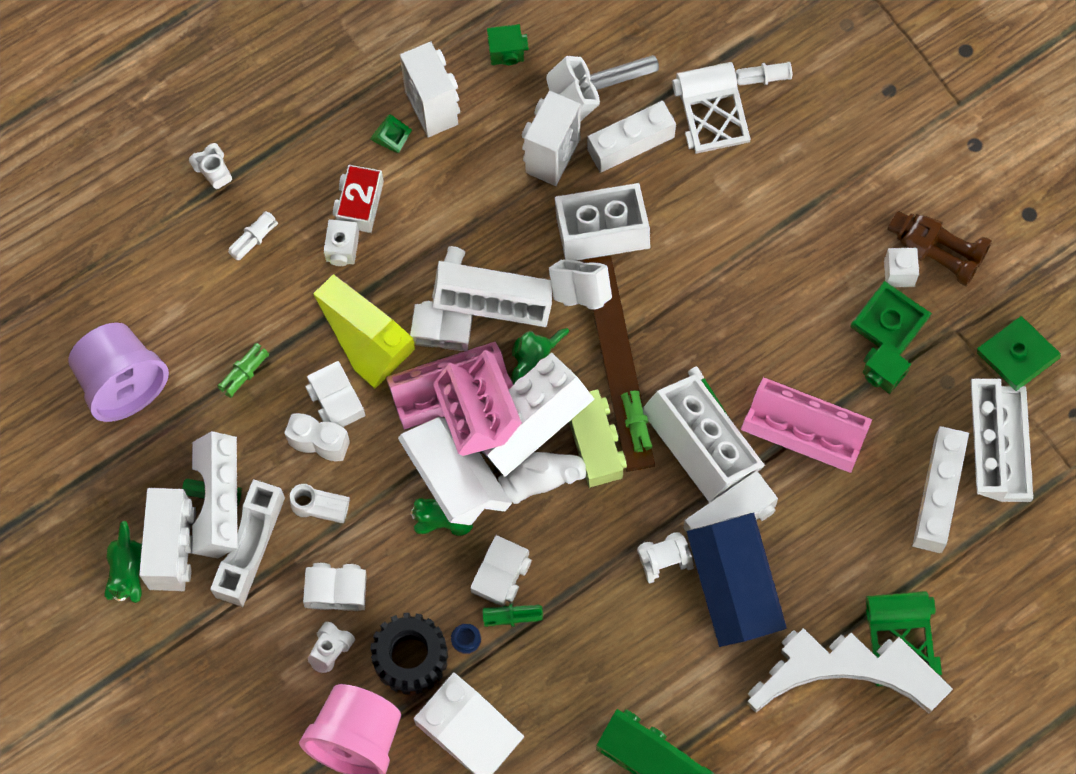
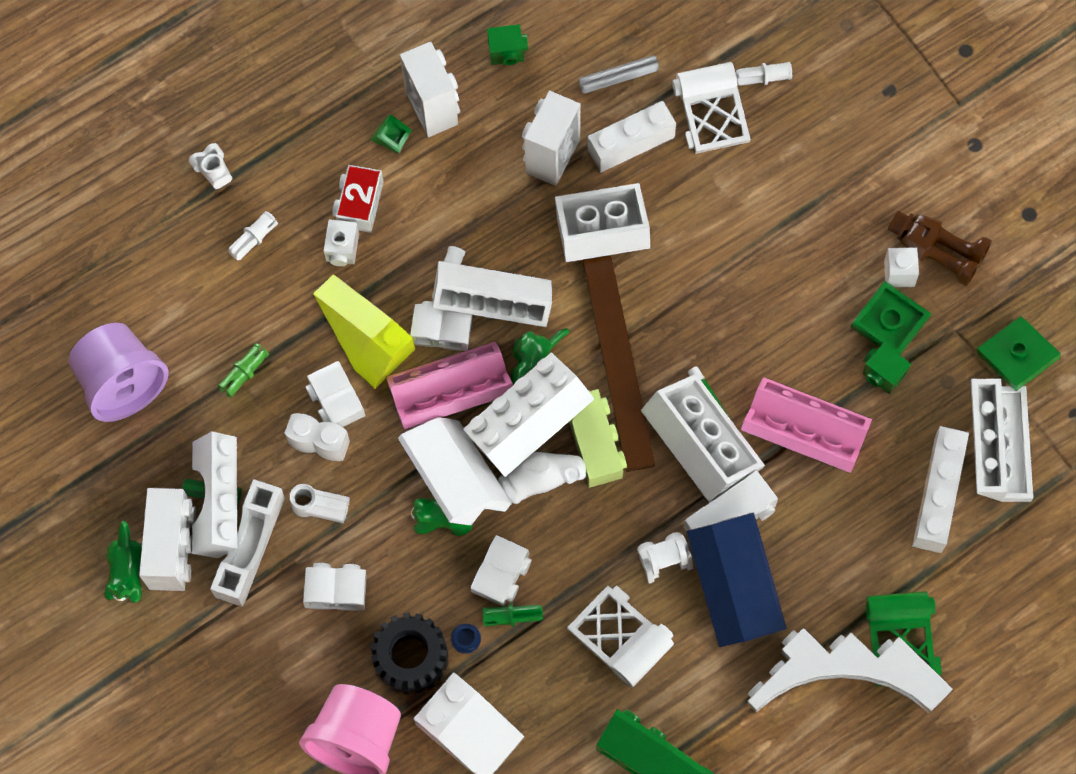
(329, 646): white plate -> none
(477, 405): bright pink slope -> none
(572, 80): white brick -> none
(580, 283): white brick -> none
(636, 421): bright green pin -> none
(640, 650): none -> white piece

